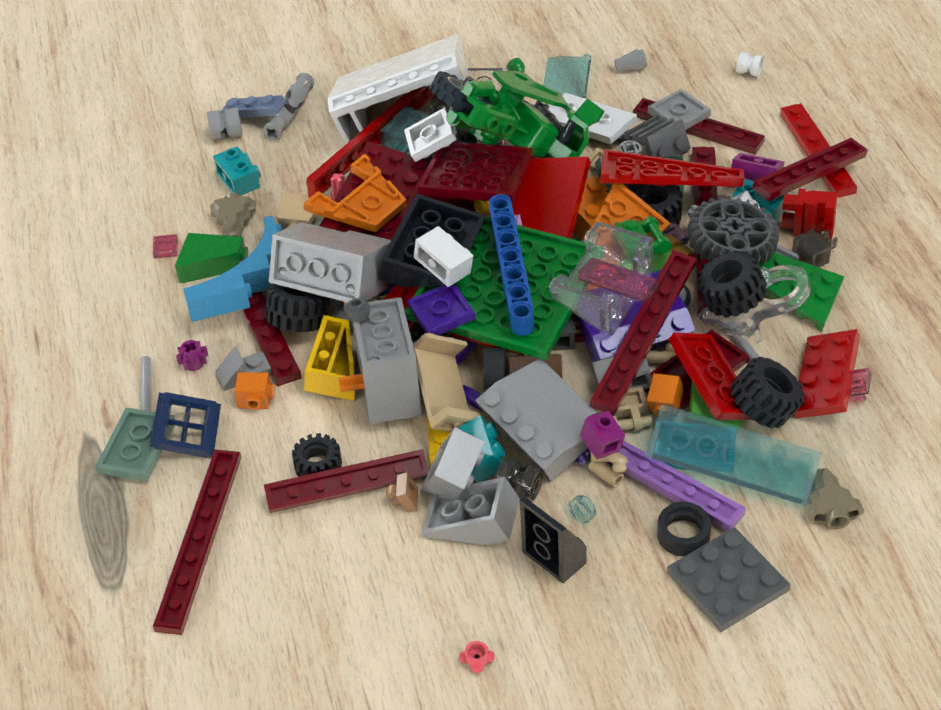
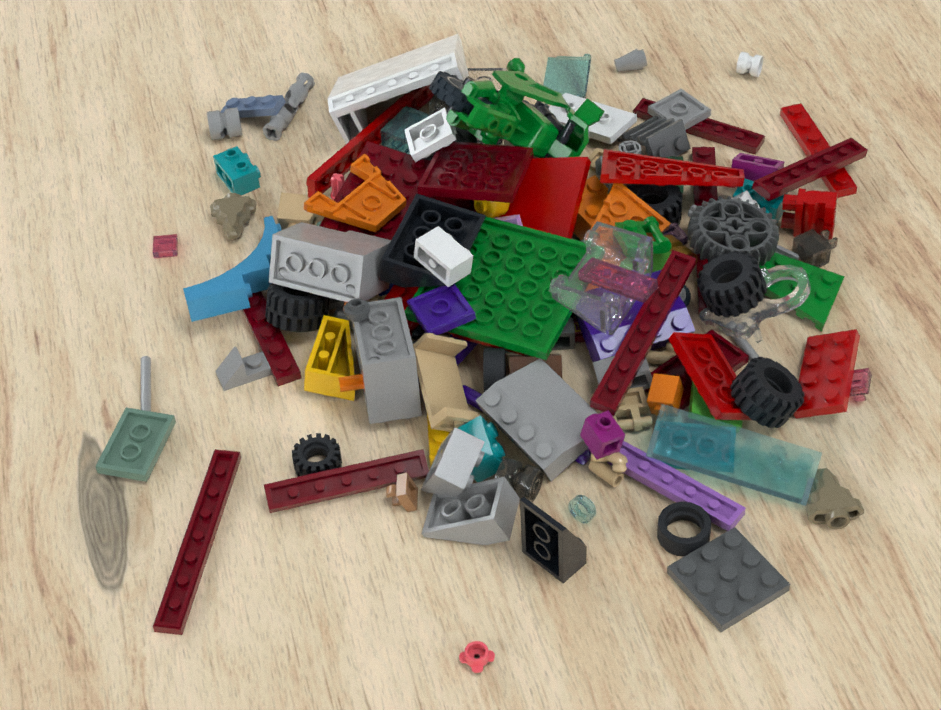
(192, 355): magenta gear -> none
(208, 429): dark blue piece -> none
(209, 256): green slope -> none
(253, 390): orange brick -> none
(511, 265): blue beam -> none

